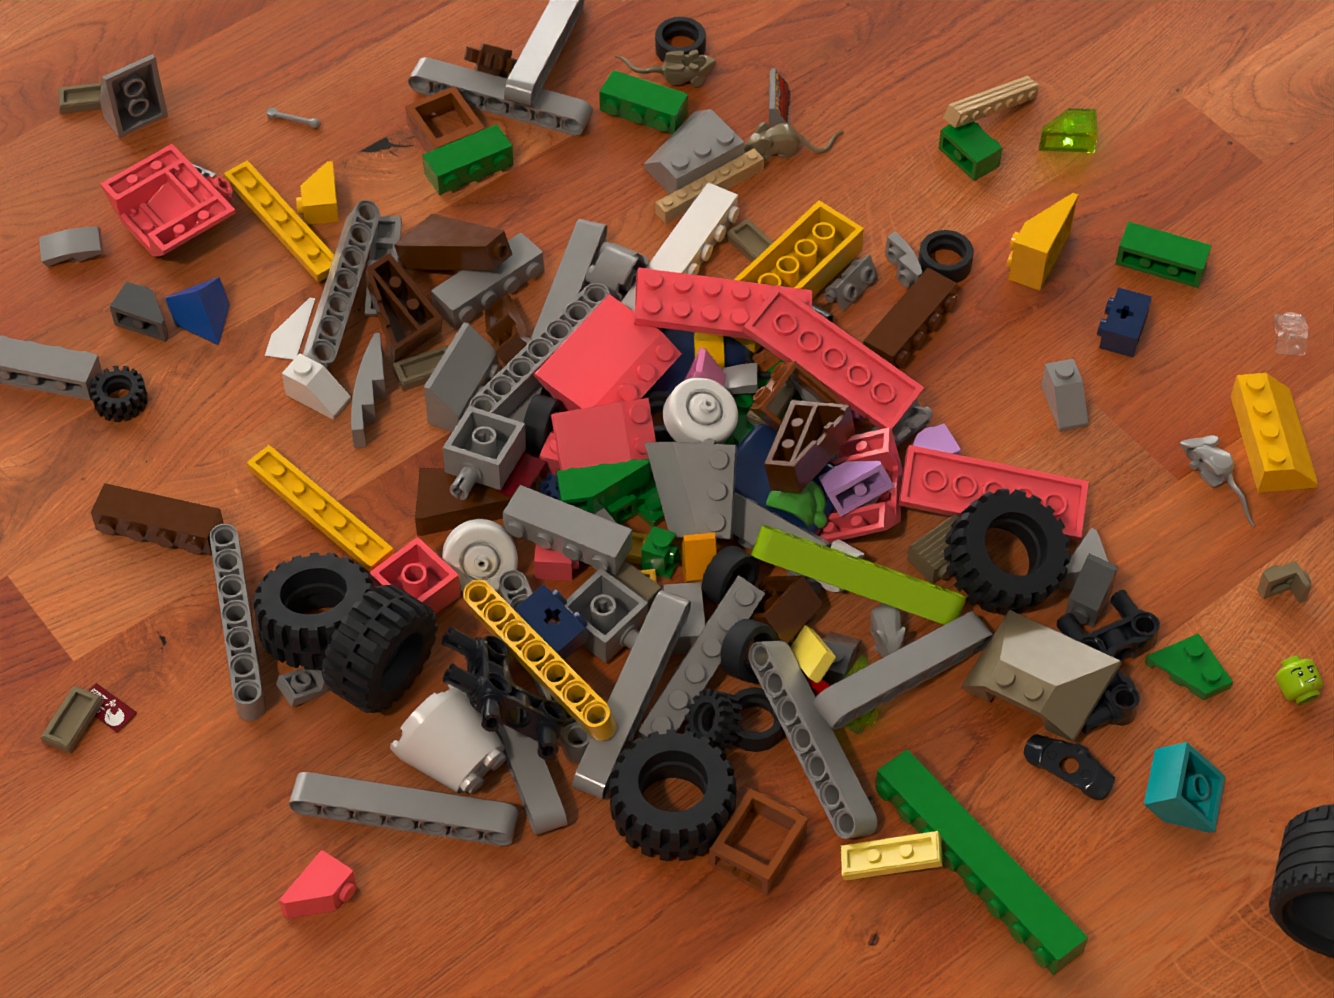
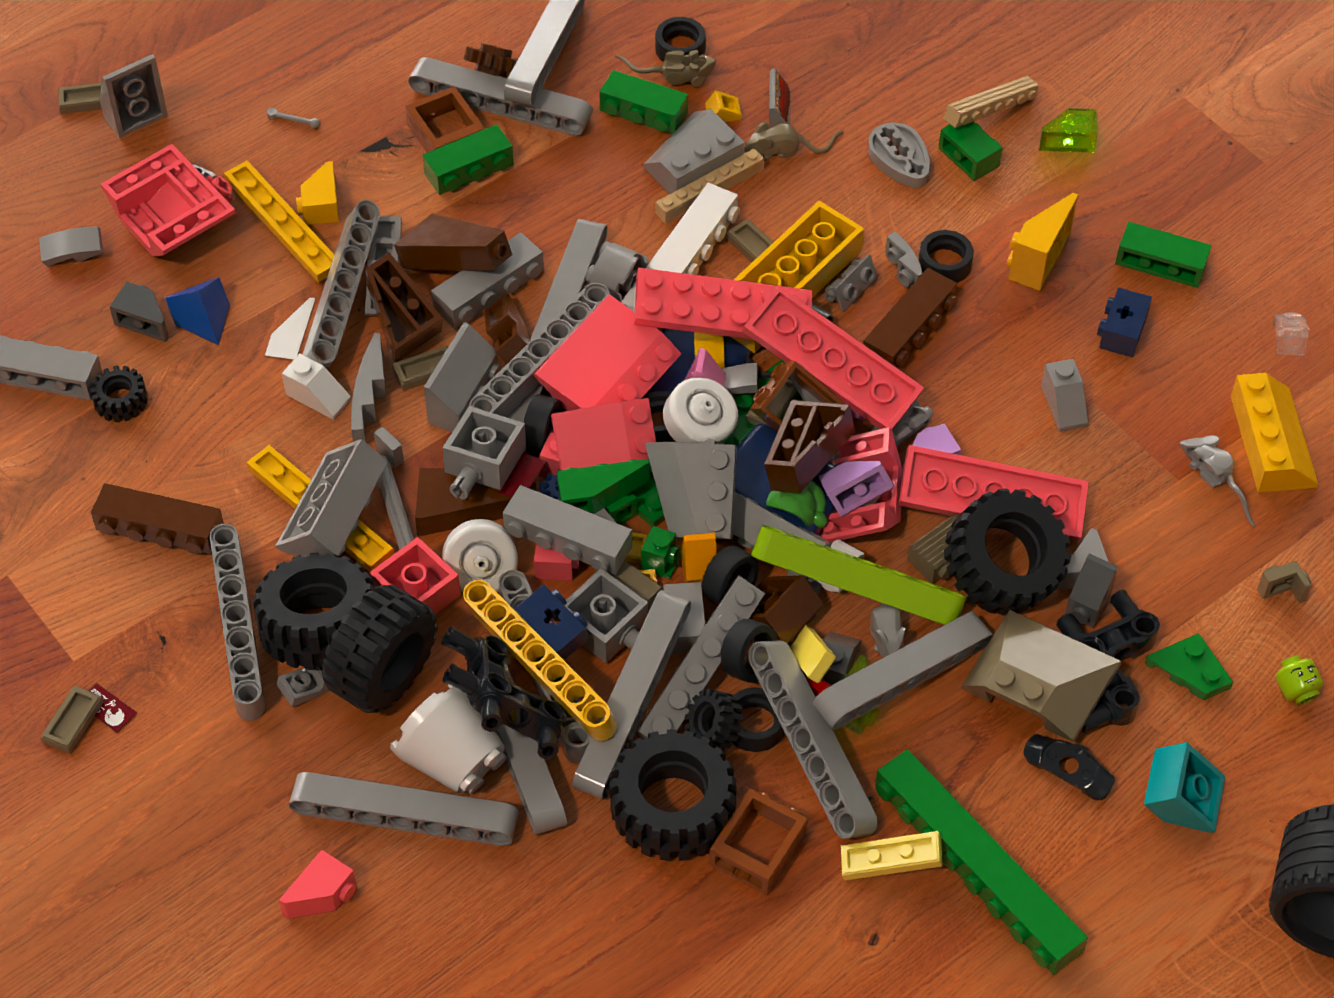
(333, 501): none -> light grey slope
(389, 446): none -> light grey tile
(395, 507): none -> light grey axle
(725, 106): none -> yellow slope
(899, 166): none -> light grey piece

